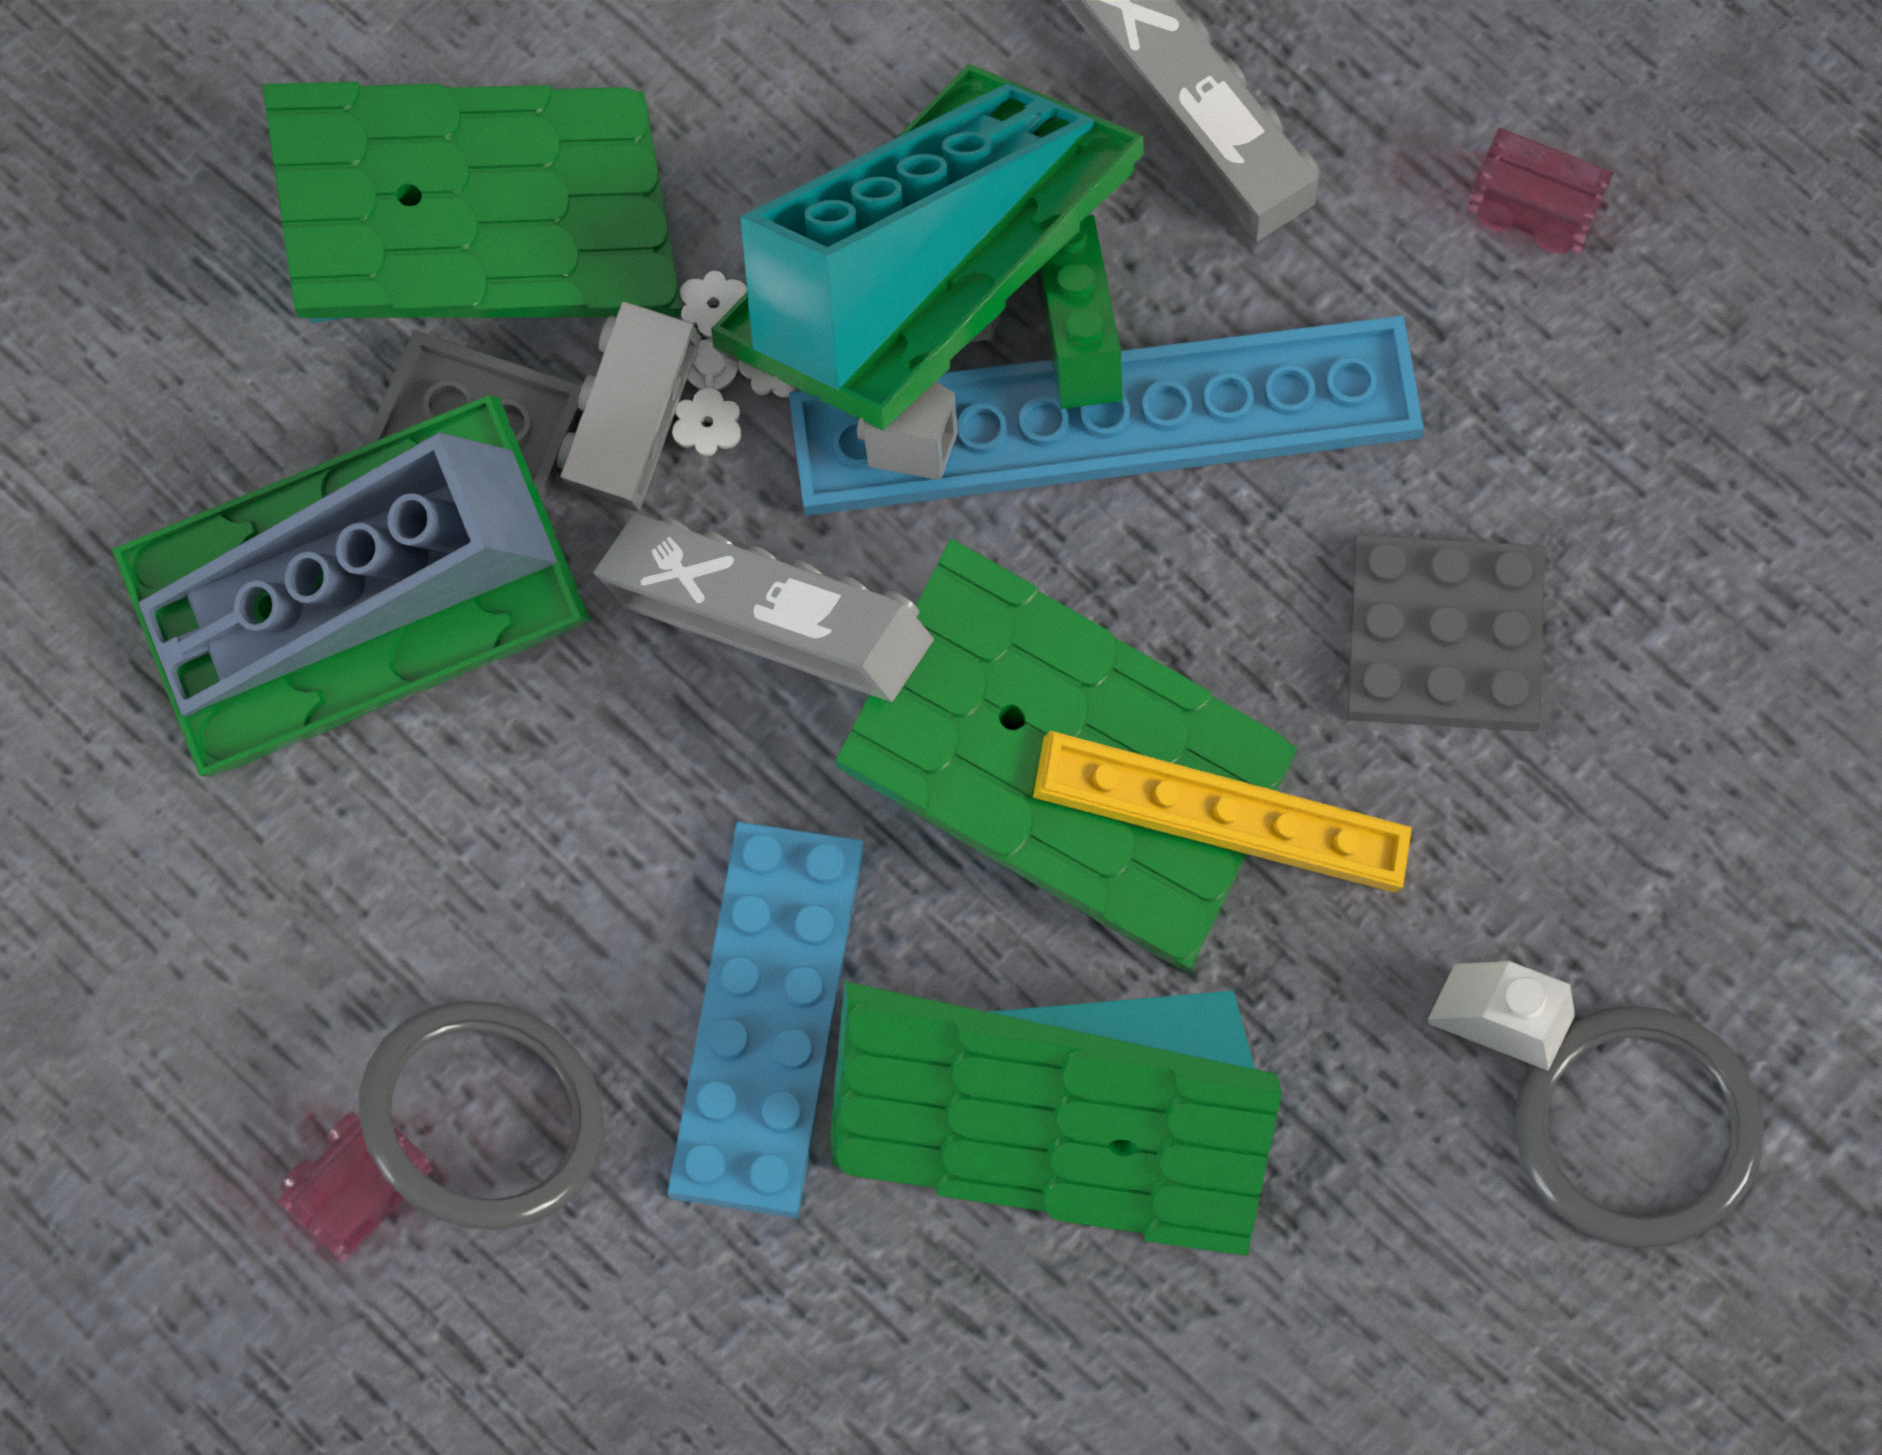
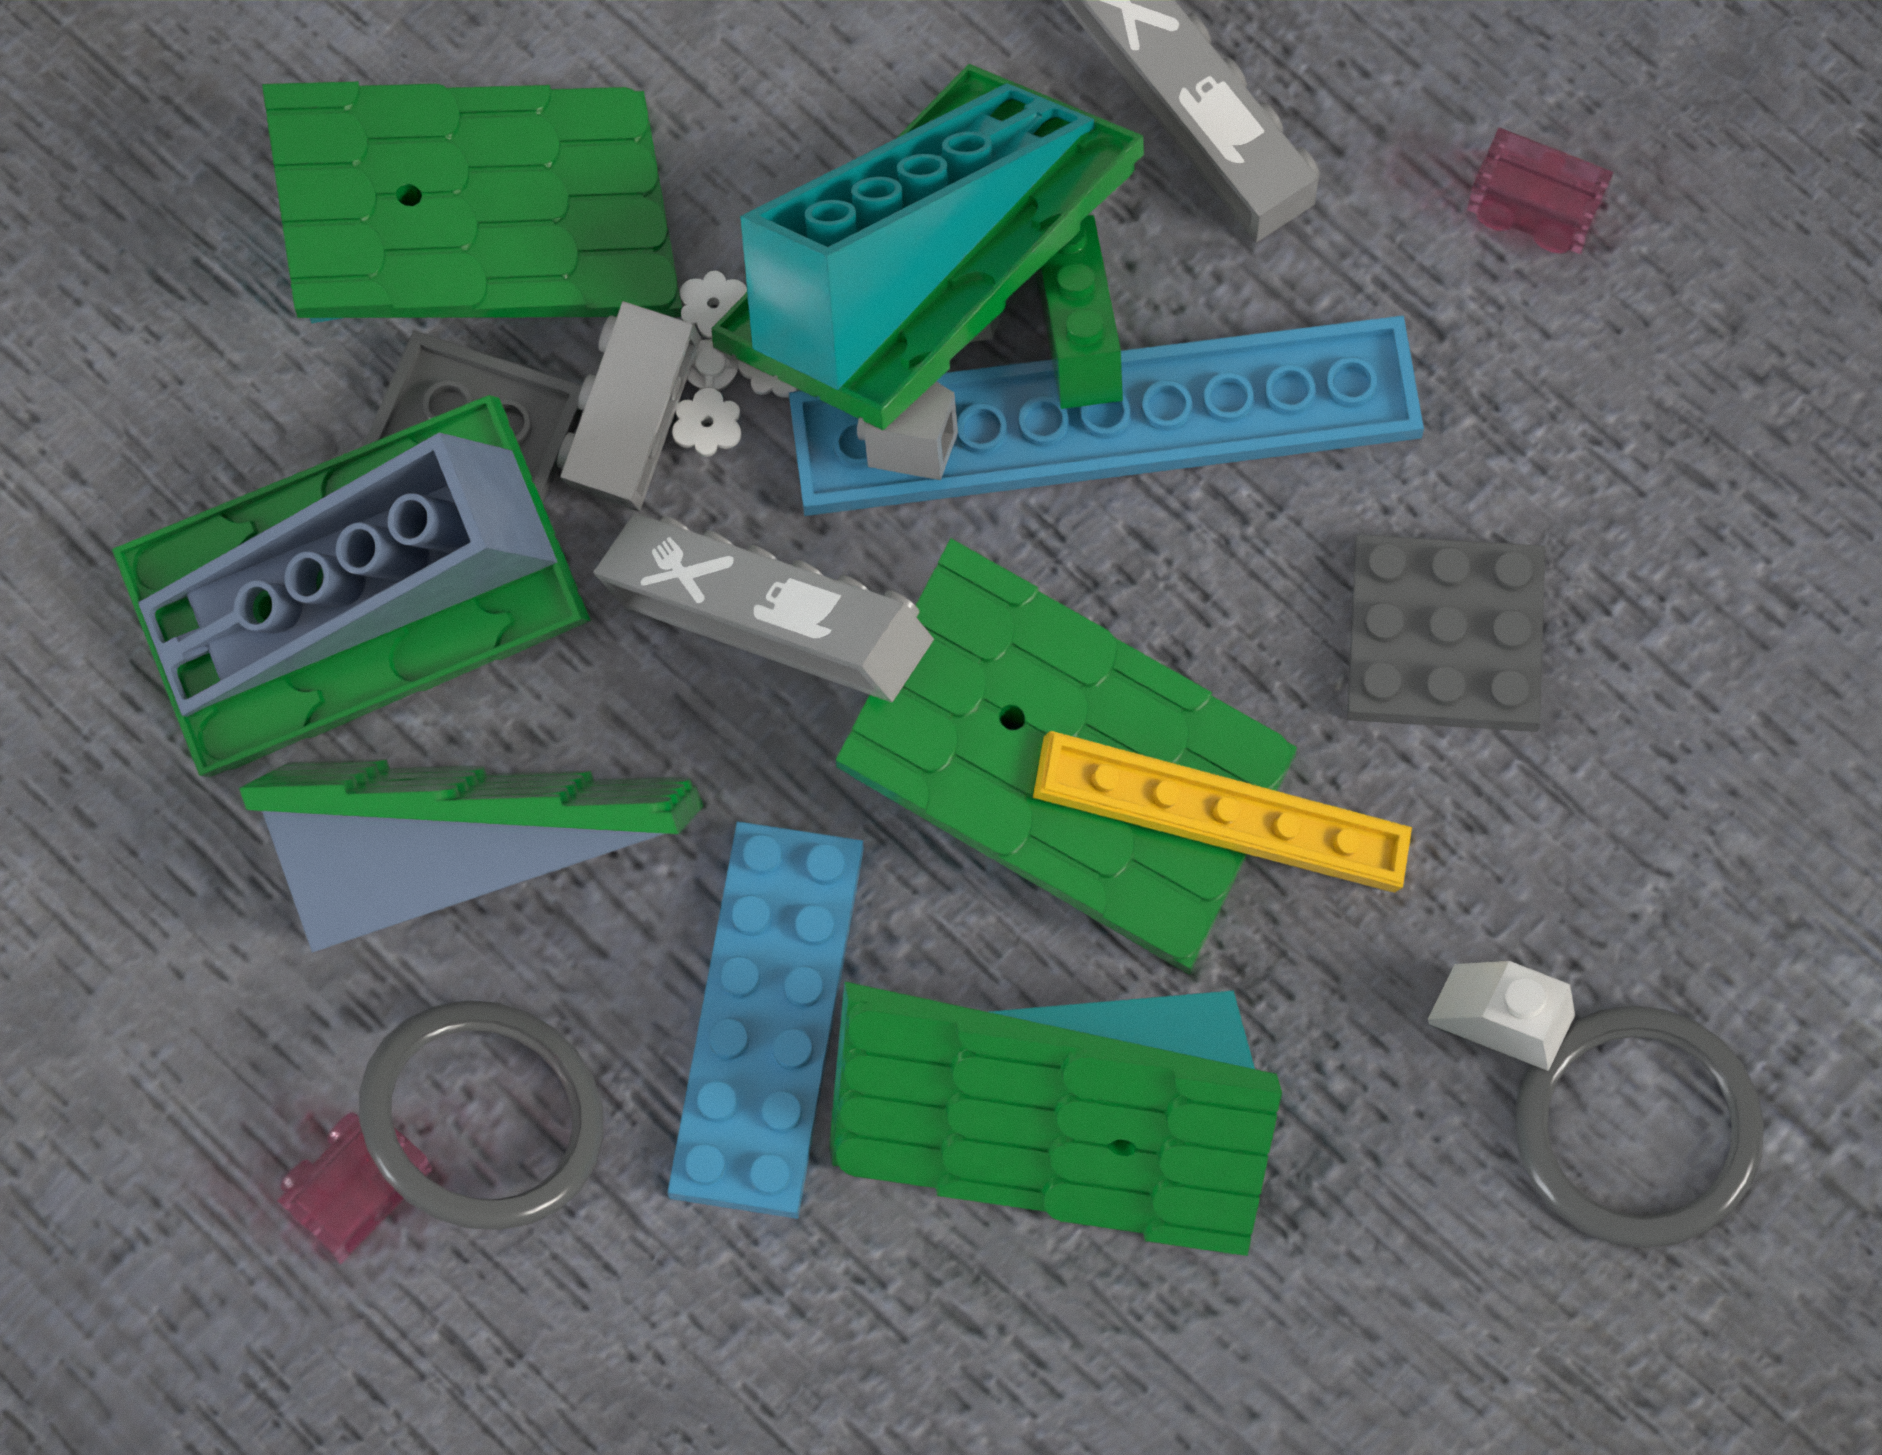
(402, 842): none -> piece

